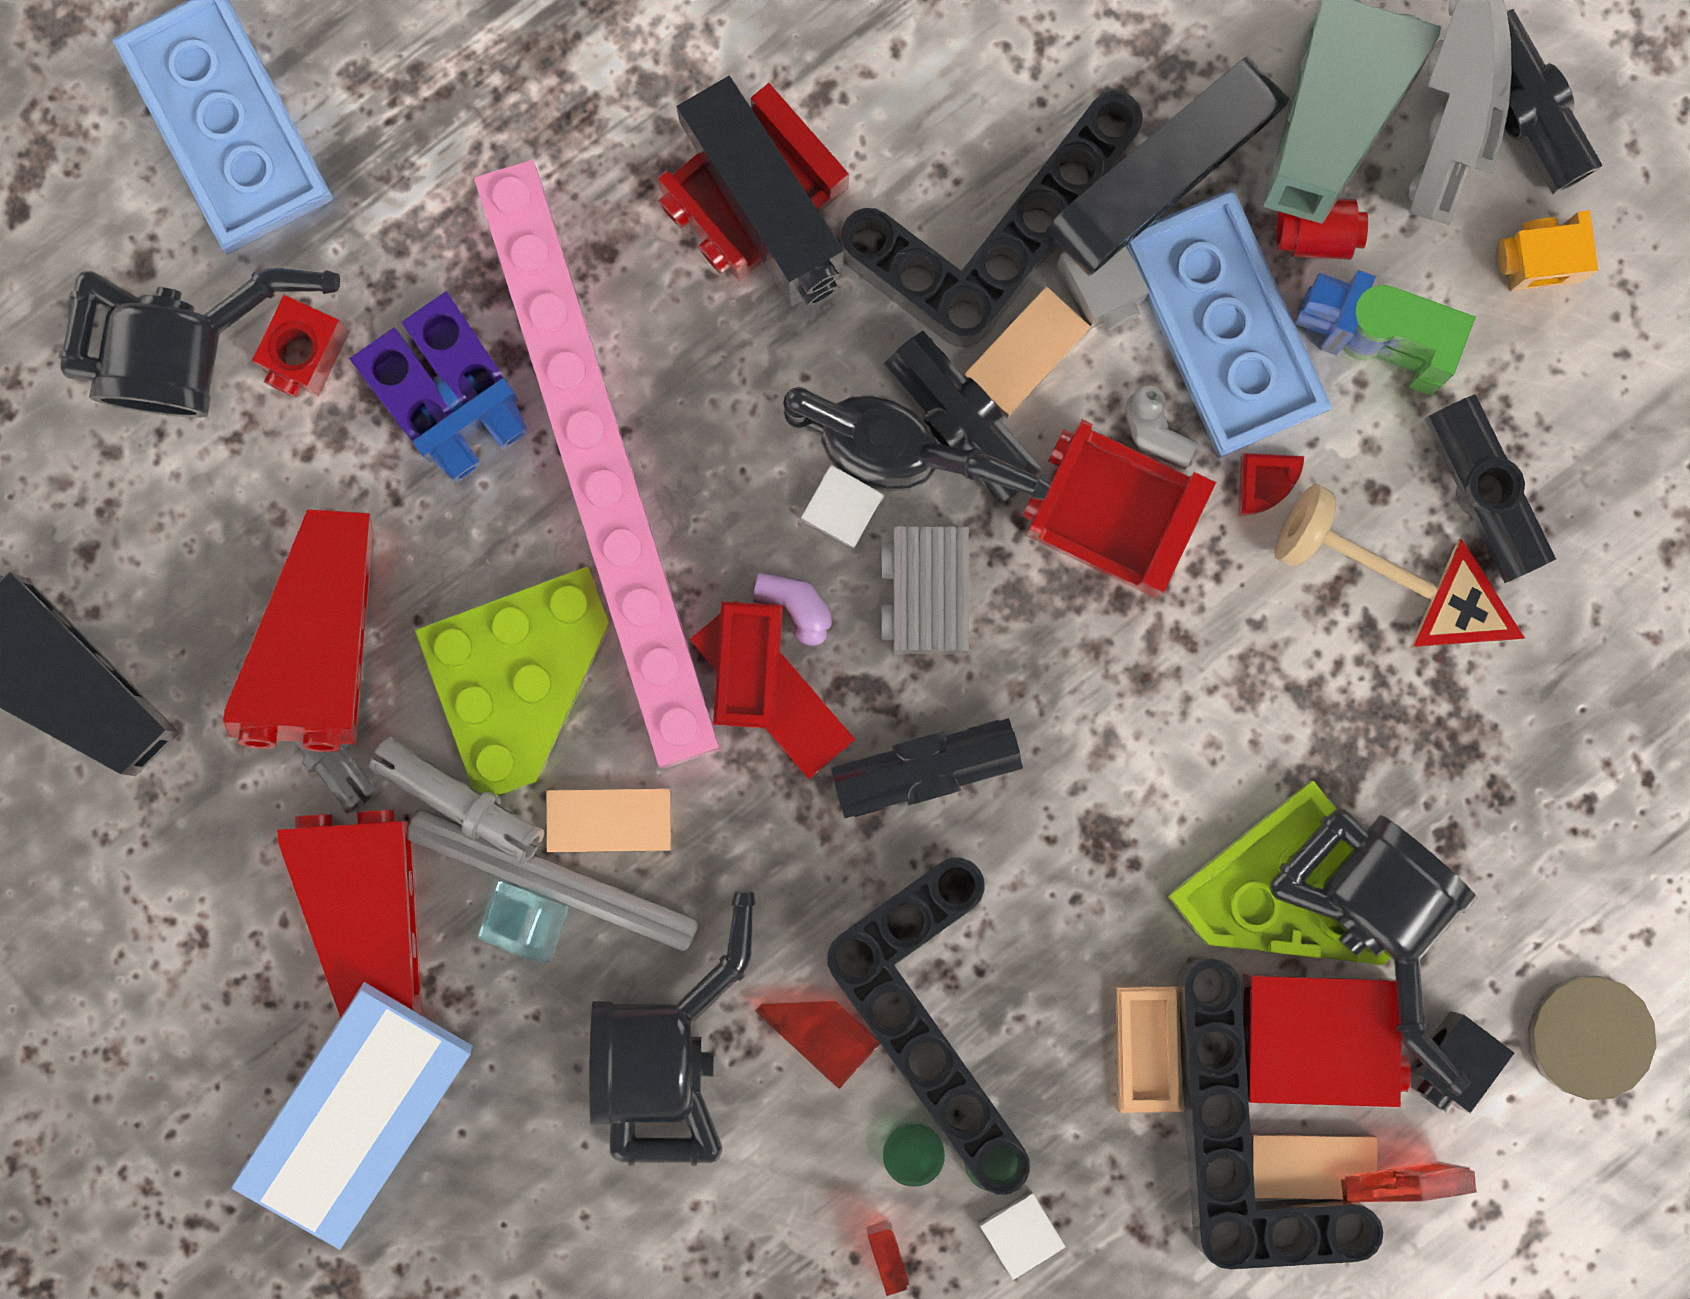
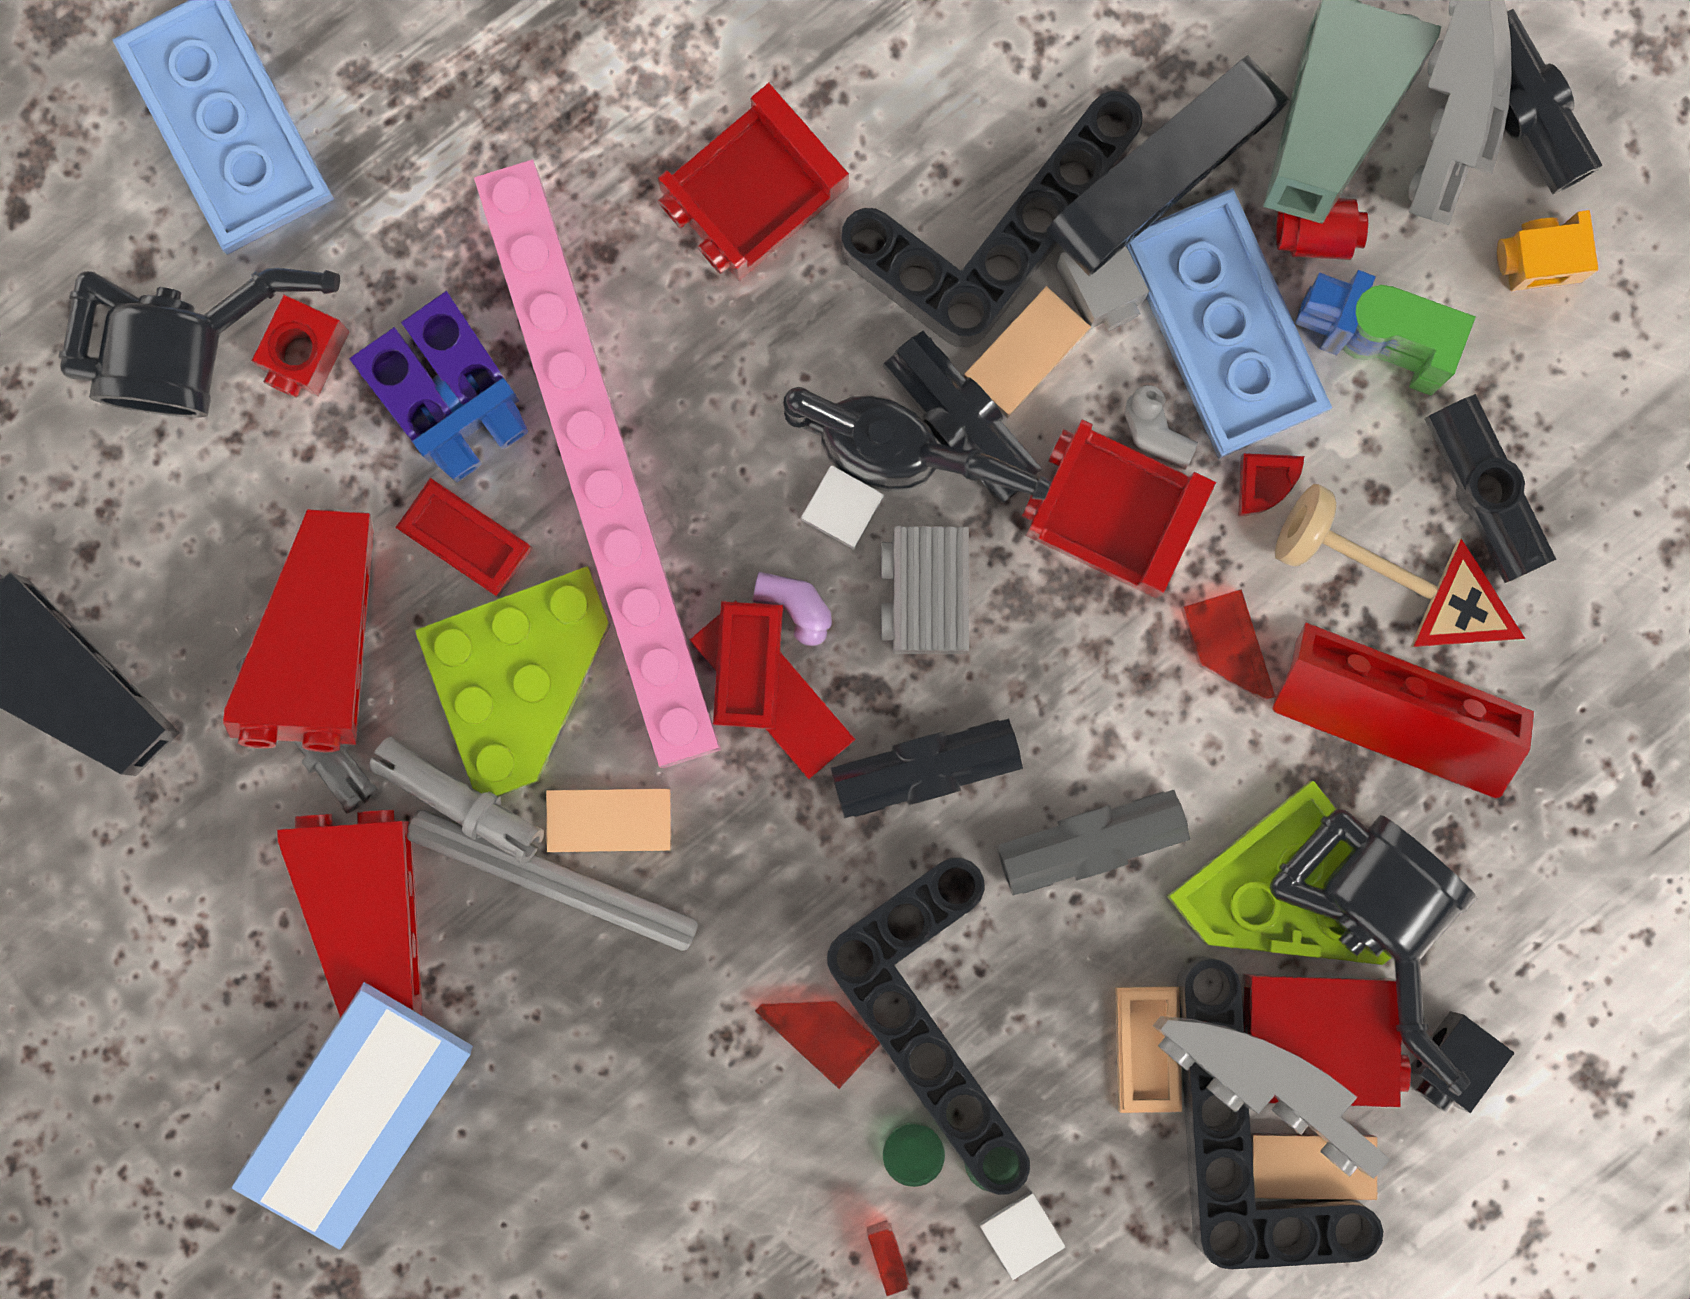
(464, 537): none -> red tile
(524, 922): clear light blue slope -> none
(652, 1066): black piece -> none
(763, 193): black slope -> none
(1093, 842): none -> dark grey piece
(1228, 643): none -> clear red tile
(1254, 1071): none -> light grey slope
(1405, 712): none -> red panel
(1410, 1183): clear red tile -> none
(1592, 1037): dark tan tile -> none

